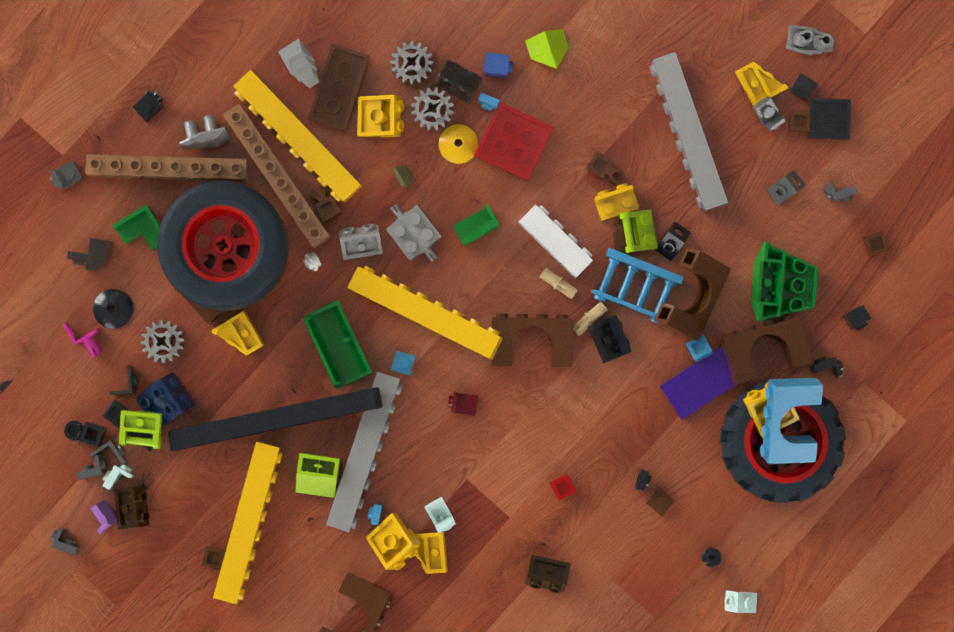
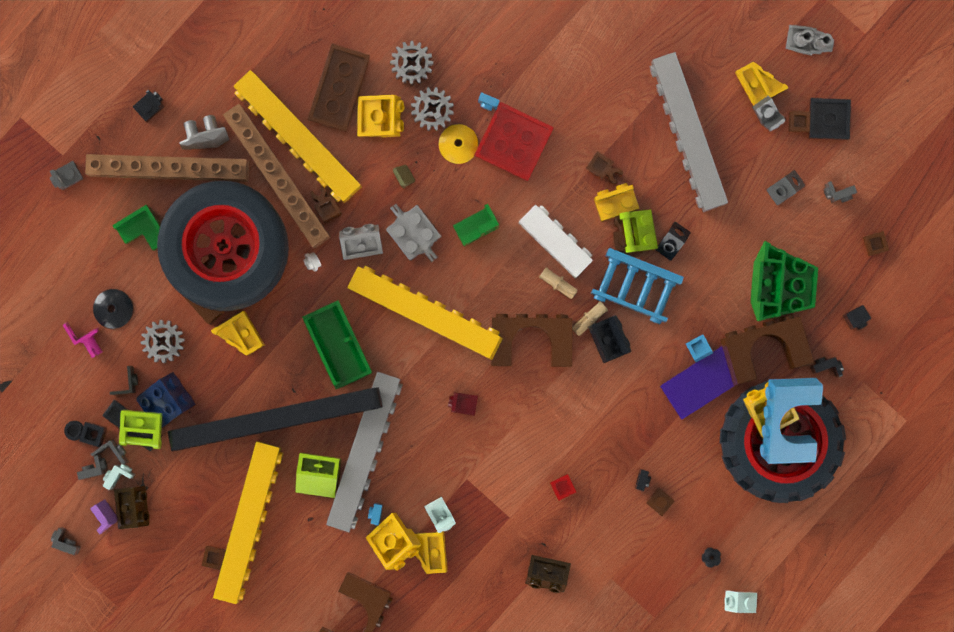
(97, 257): clear smoke brick -> none
(300, 63): light grey connector -> none
(403, 363): dark azure plate -> none
(458, 81): clear smoke brick -> none
(497, 65): blue brick -> none
(548, 47): lime slope -> none
(711, 279): reddish brown arch -> none
(803, 87): black plate -> none

